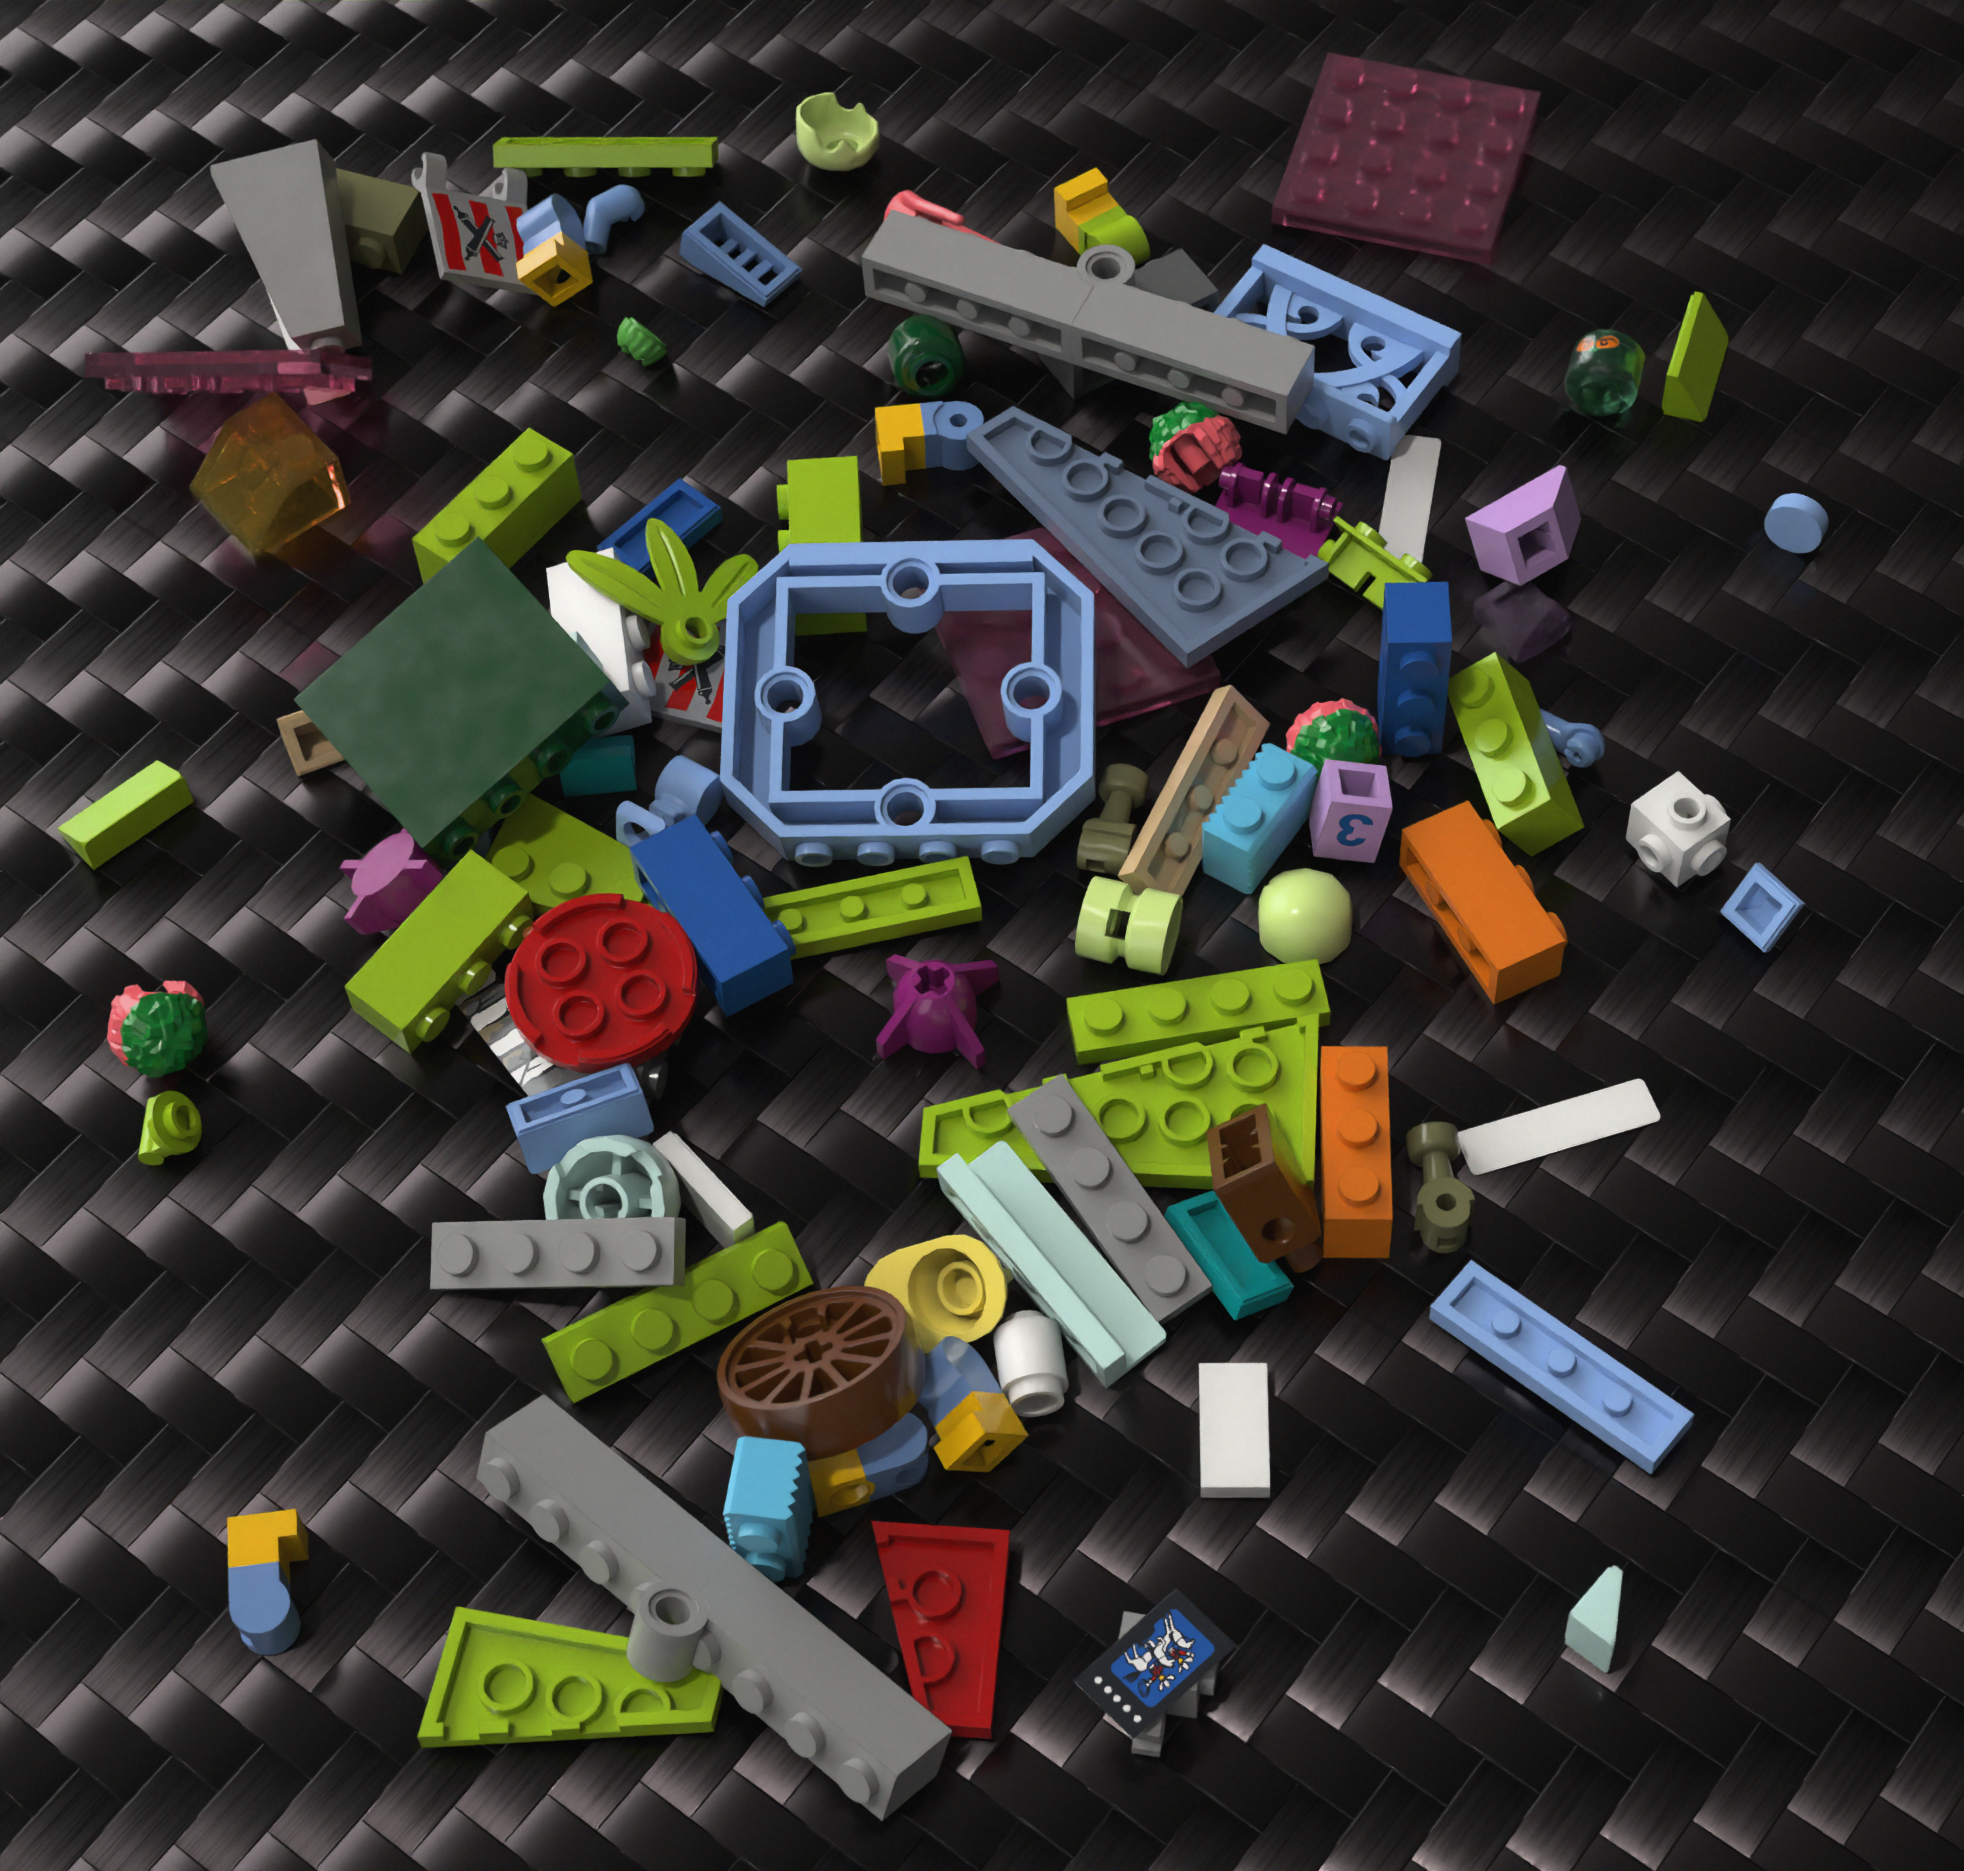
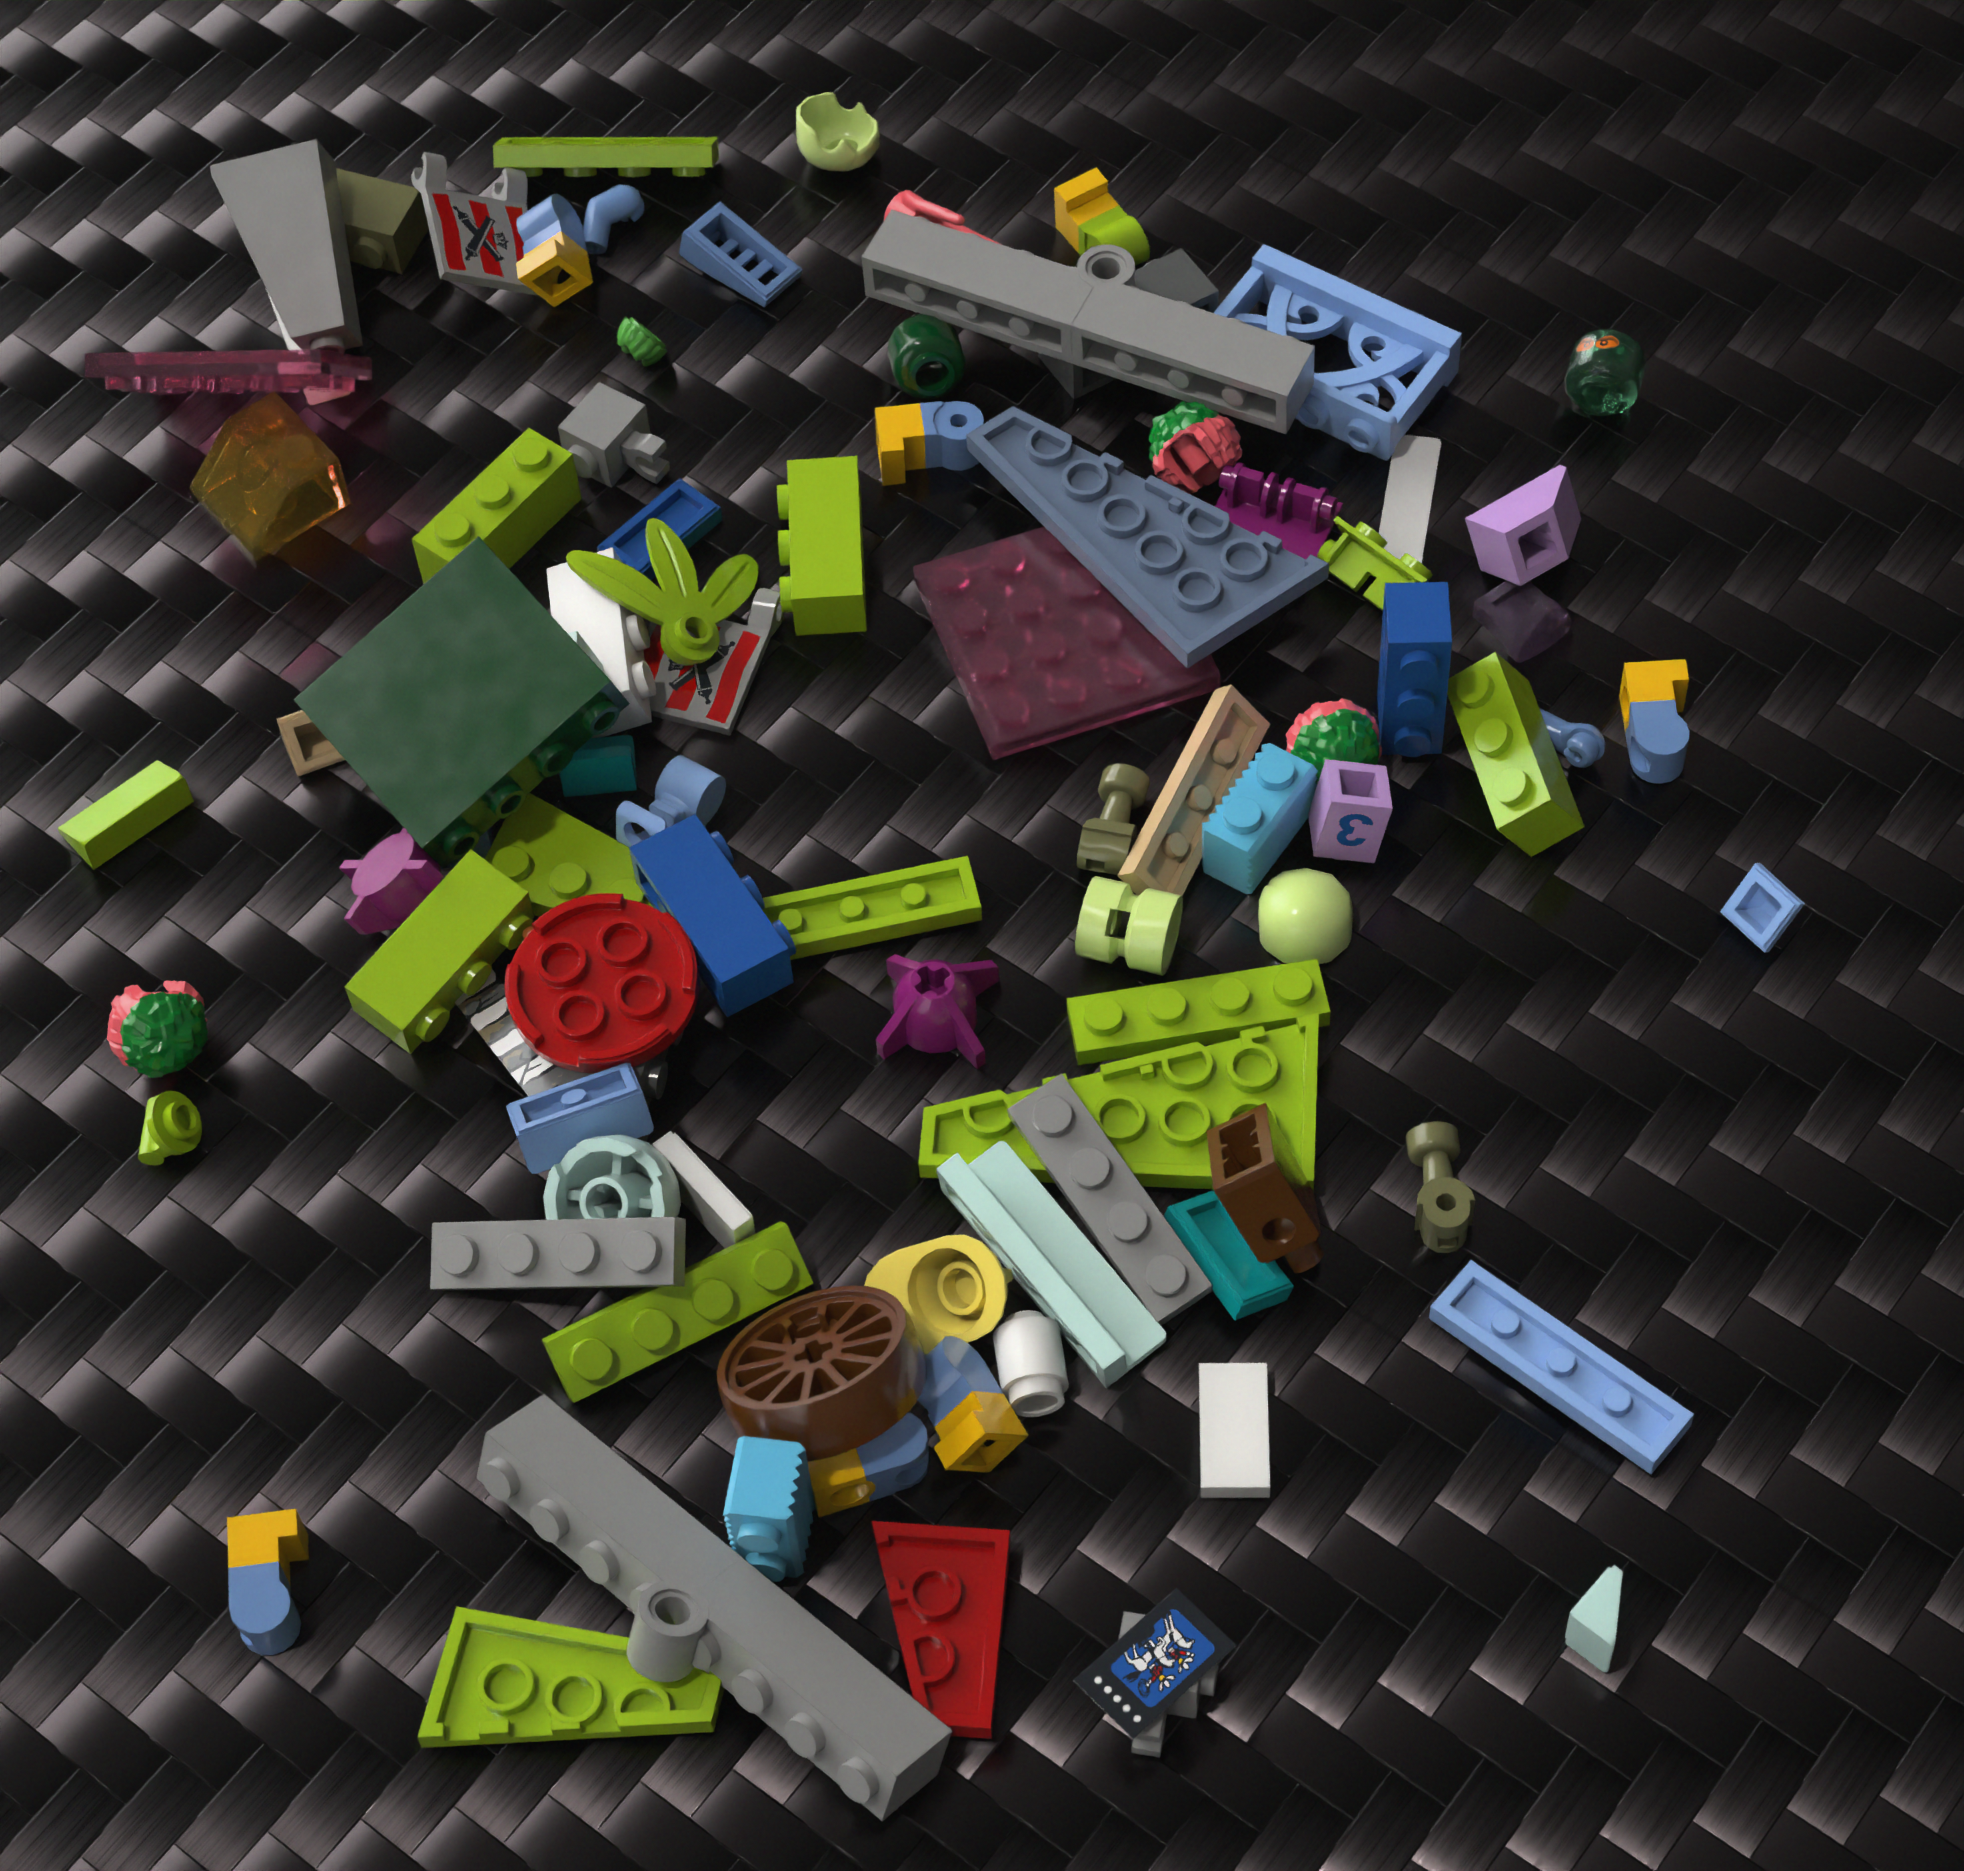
(611, 435): none -> light grey brick
(869, 579): light blue panel -> none
(1355, 1152): orange brick -> none
(1407, 158): clear pink plate -> none
(1483, 901): orange brick -> none
(1558, 1126): white sticker -> none
(1653, 730): none -> leg
(1678, 830): white brick -> none
(1695, 362): lime slope -> none
(1796, 523): light blue tile -> none

